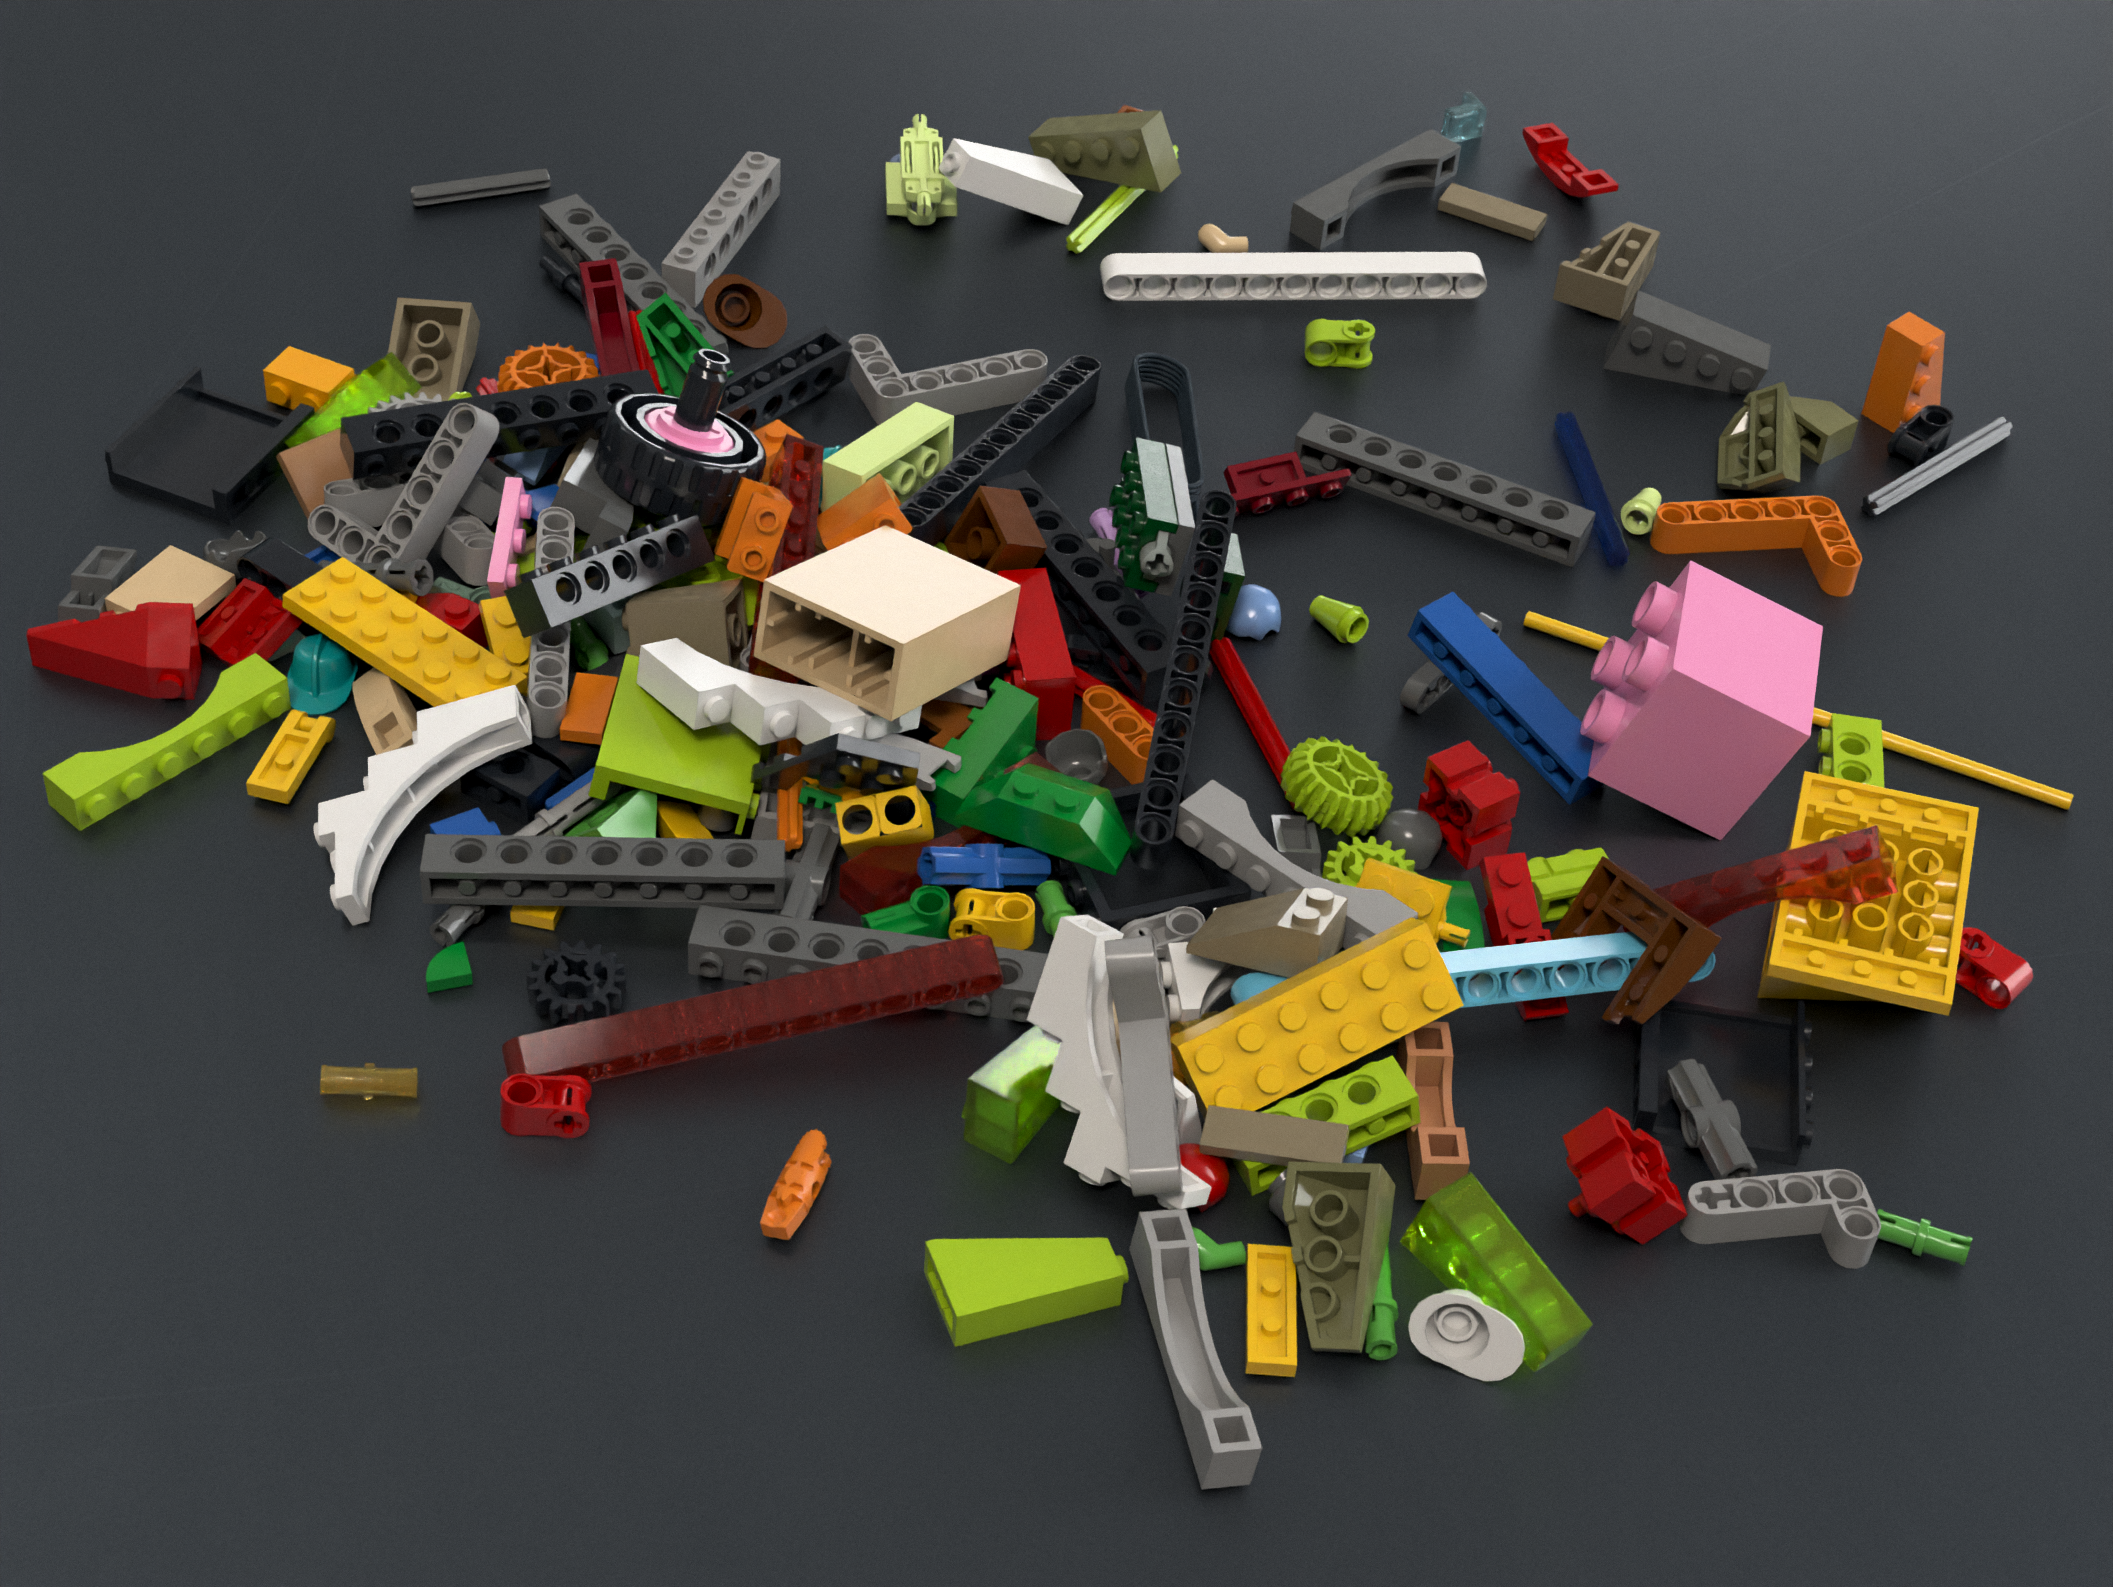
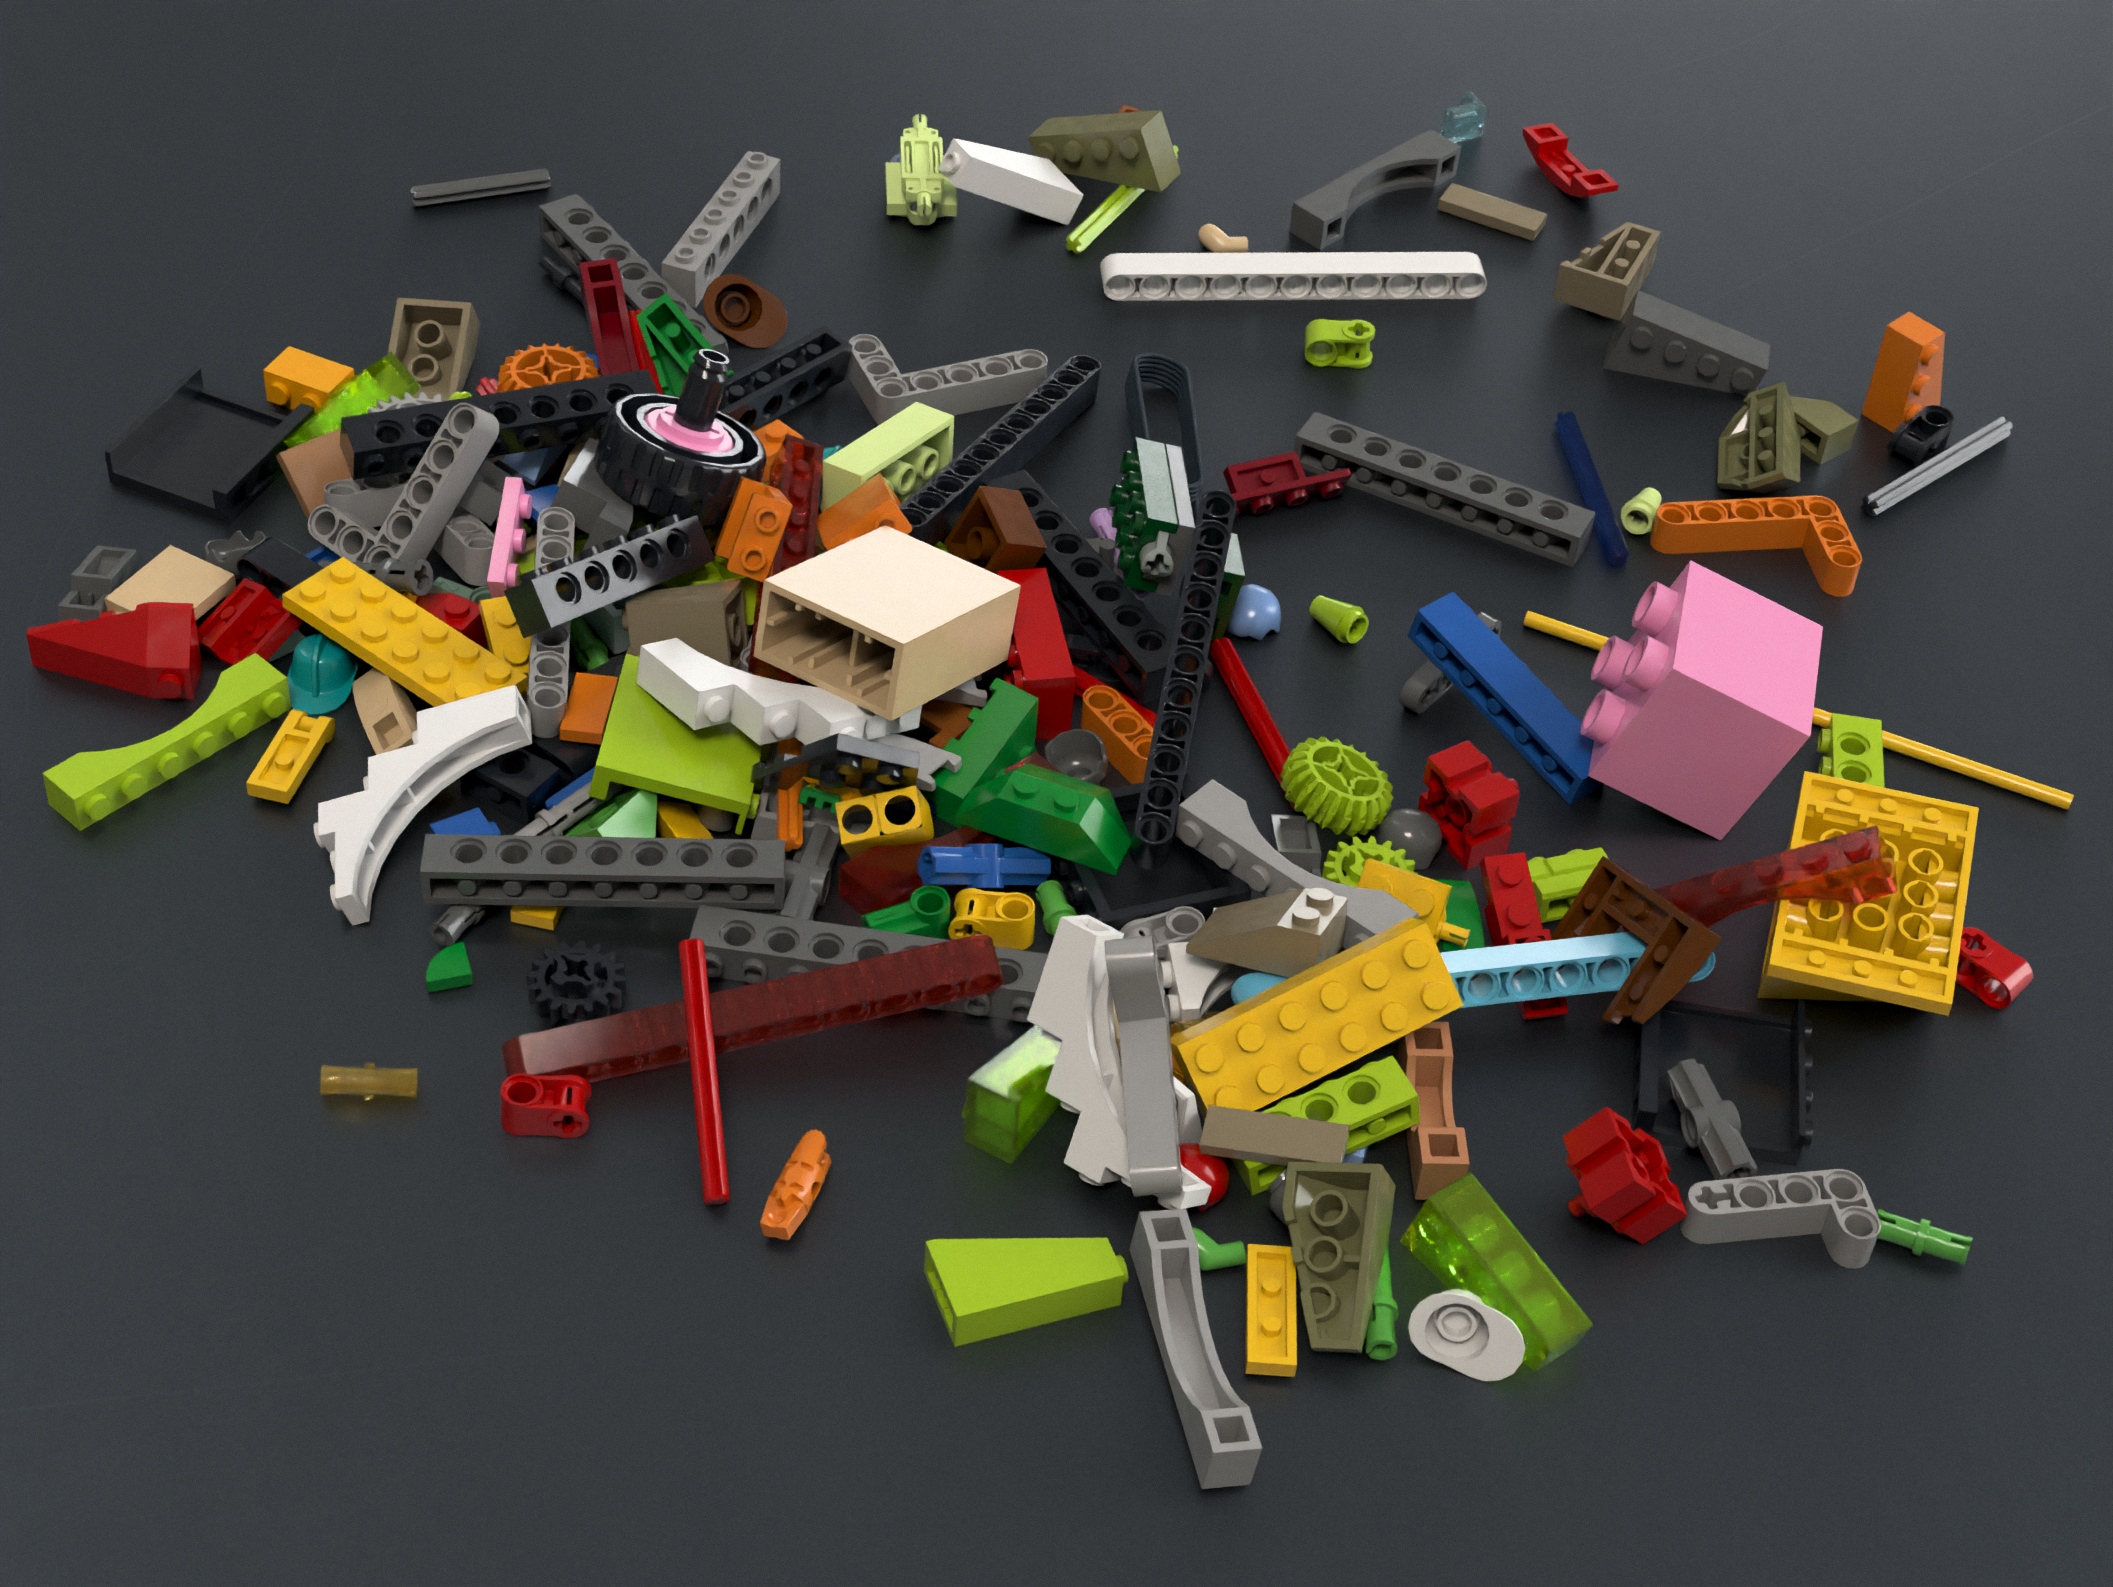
(704, 1072): none -> red axle

